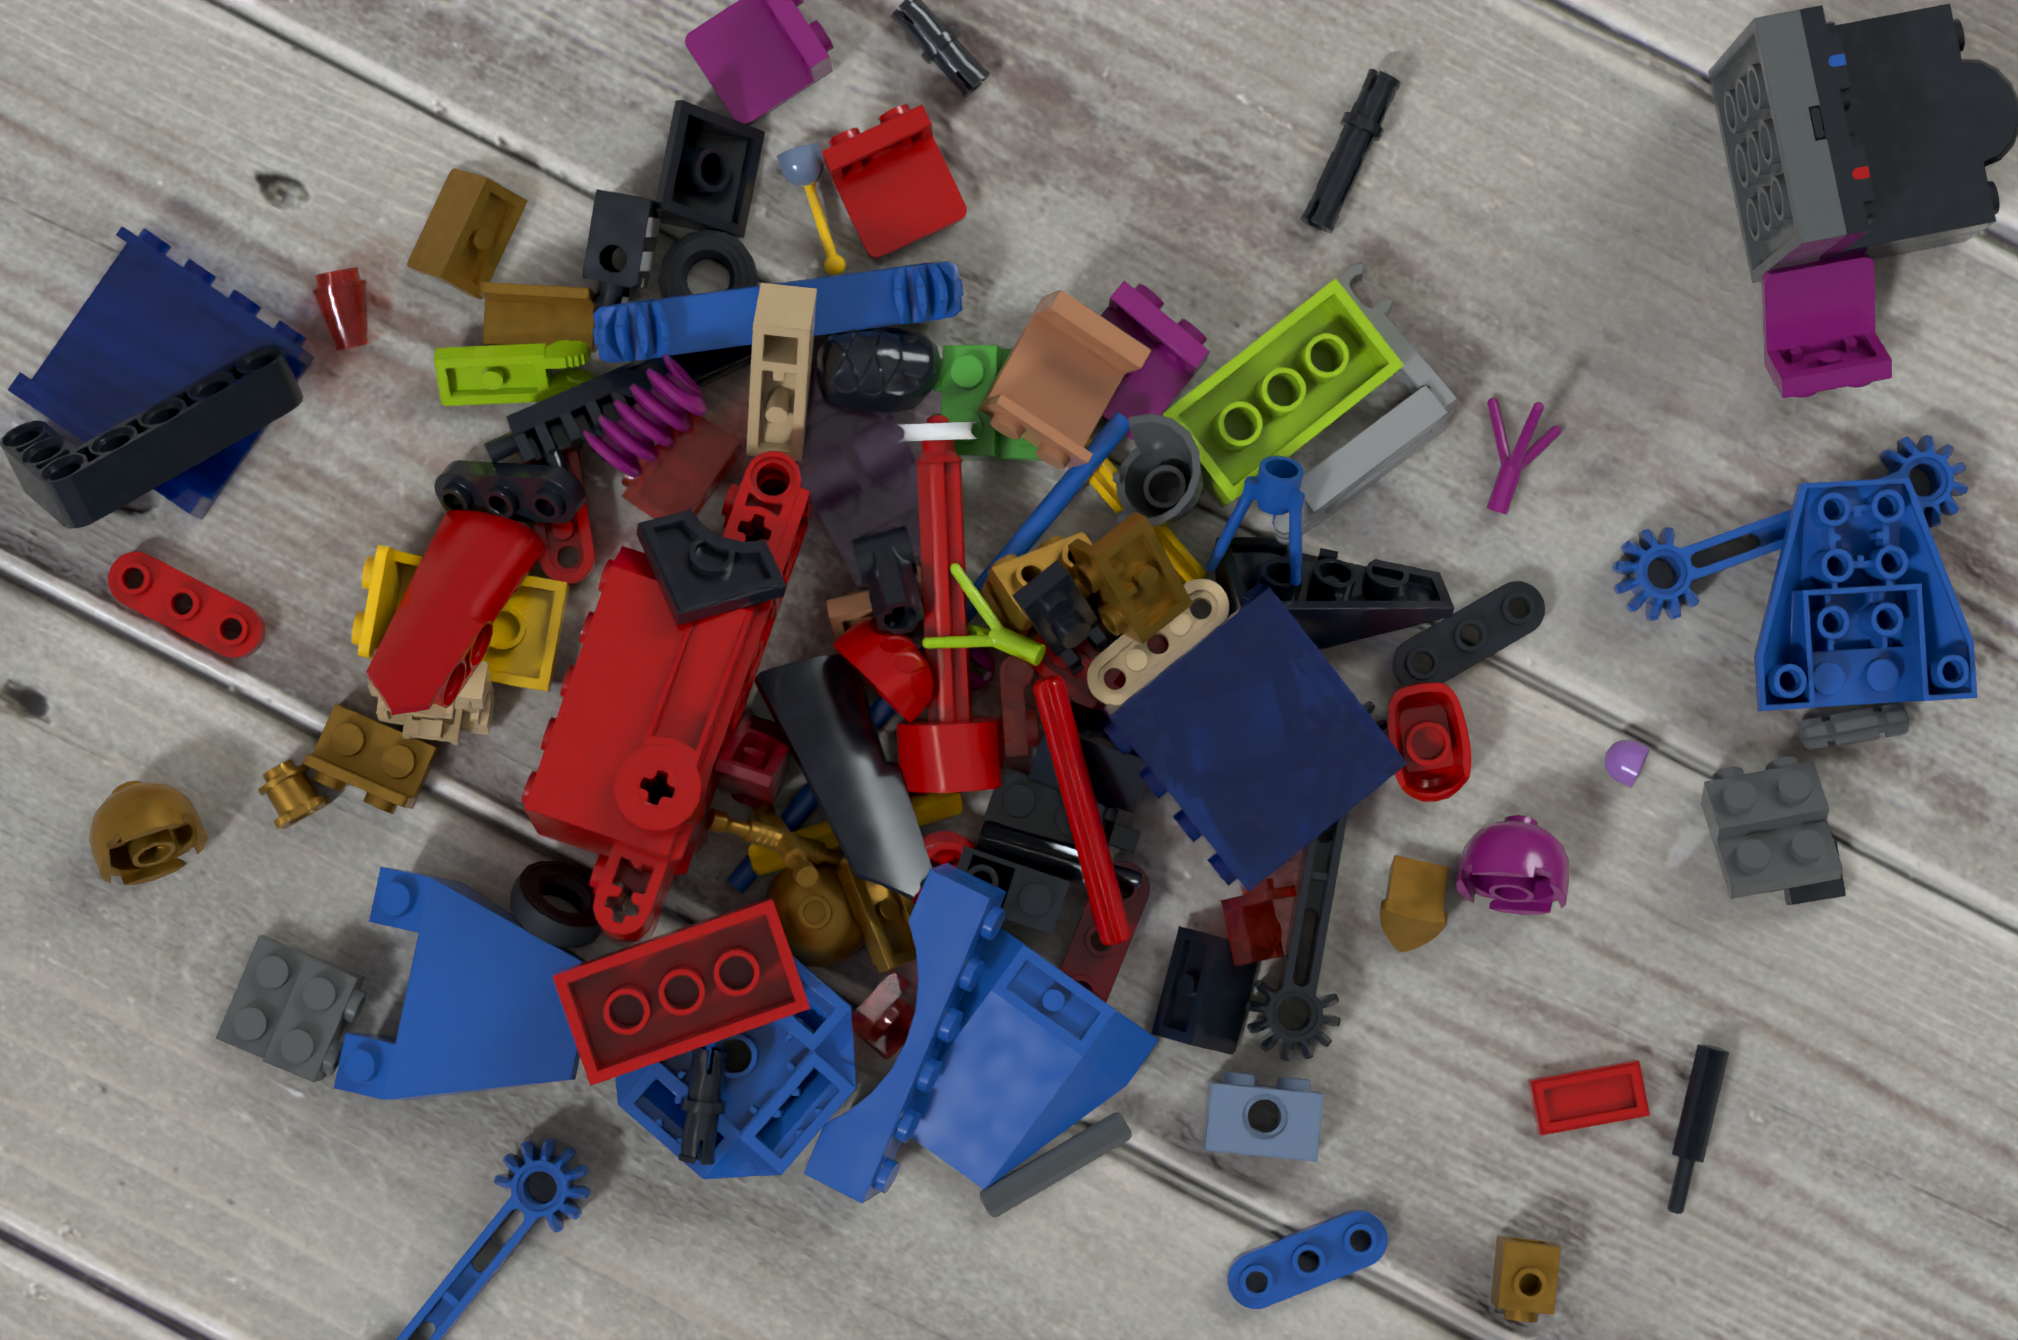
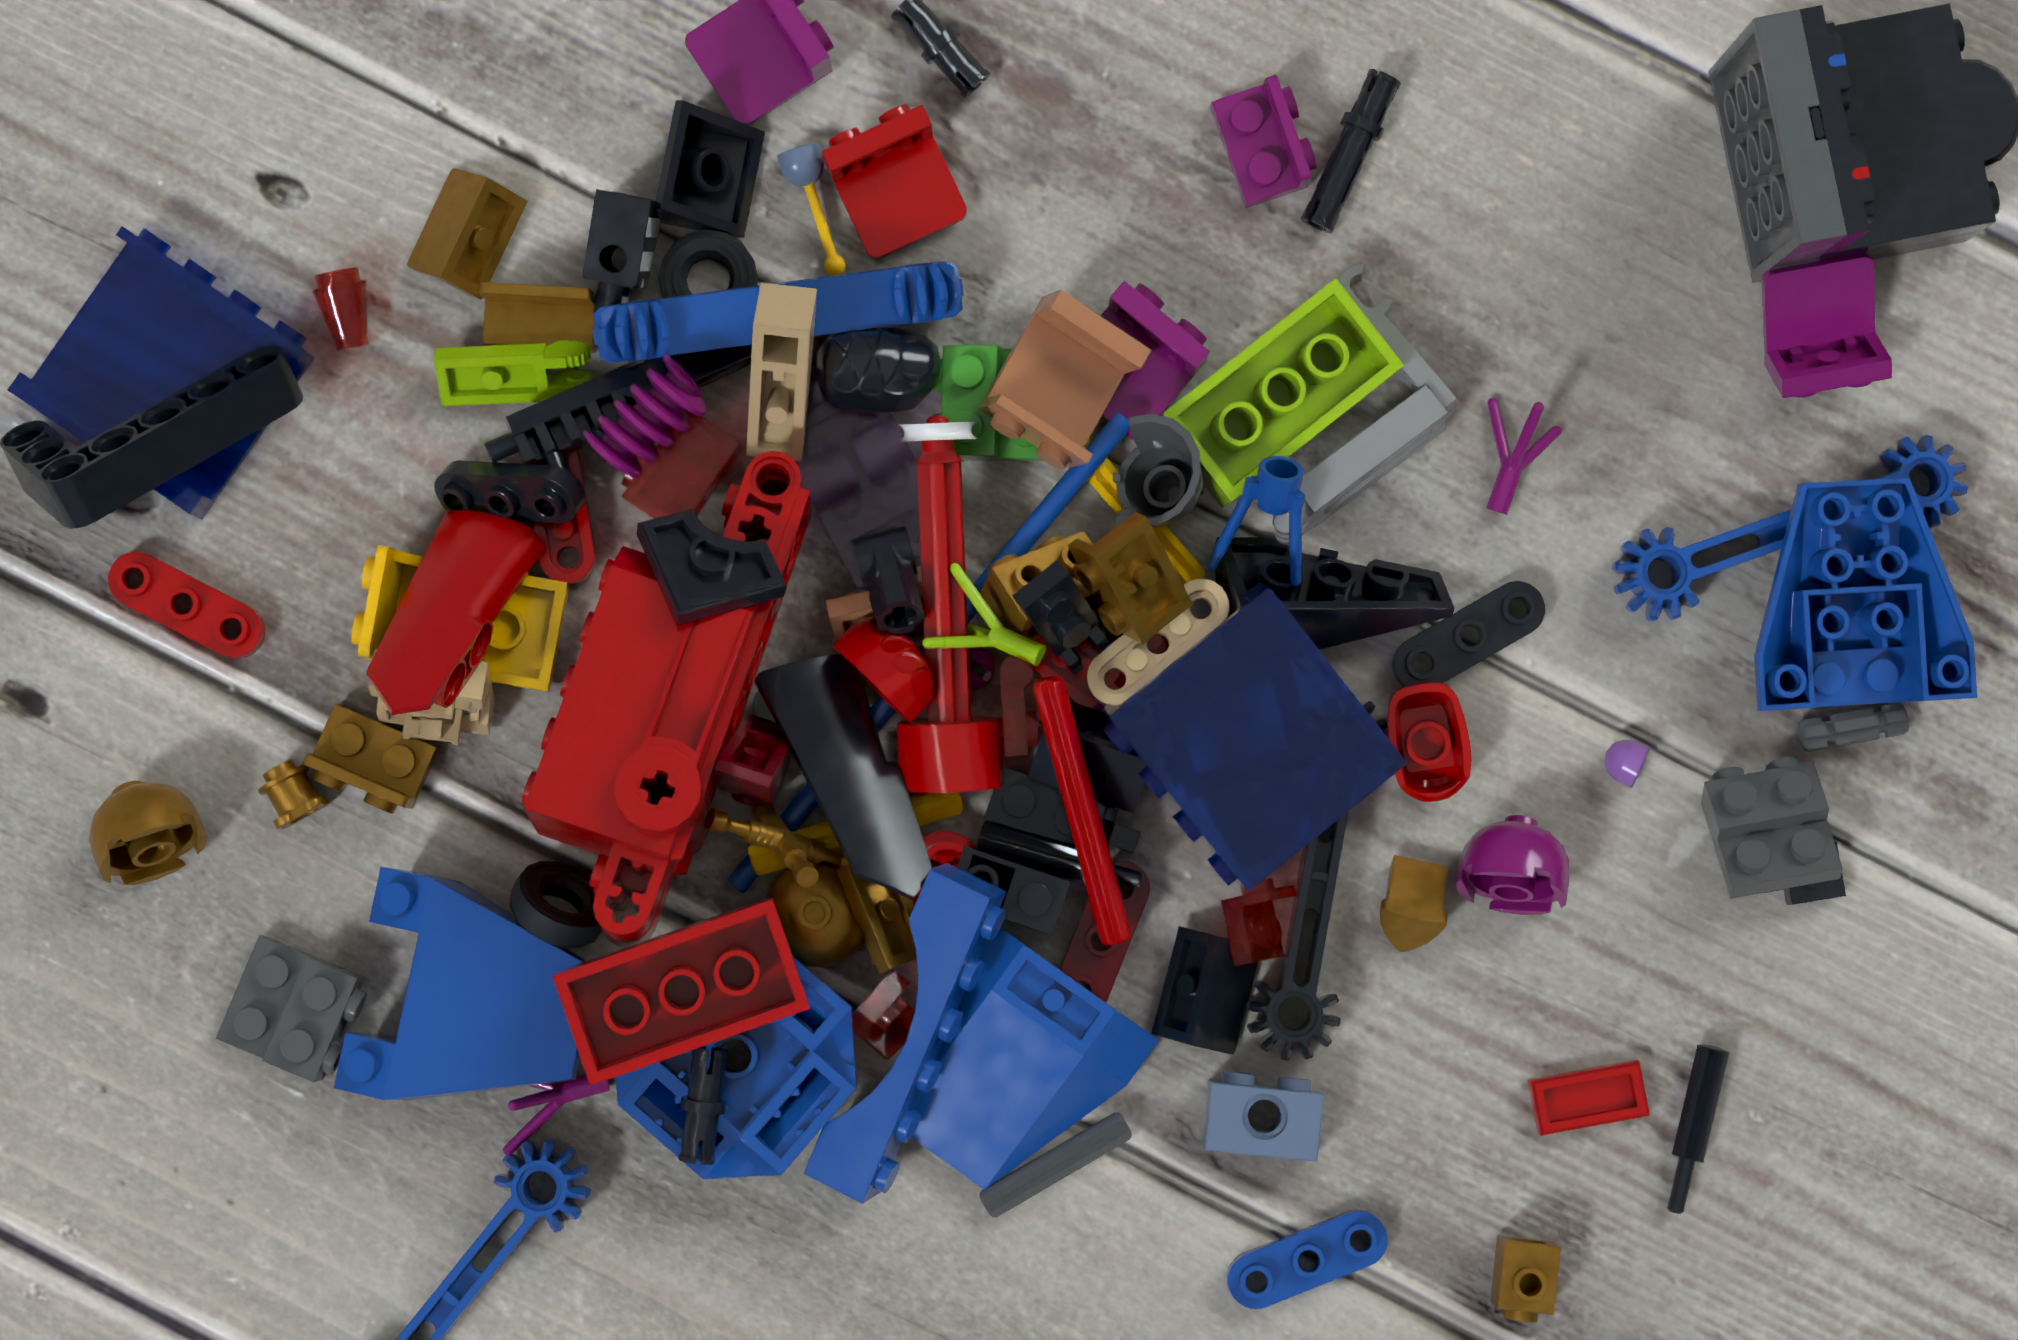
(556, 1094): none -> magenta plant
(1264, 142): none -> magenta bracket

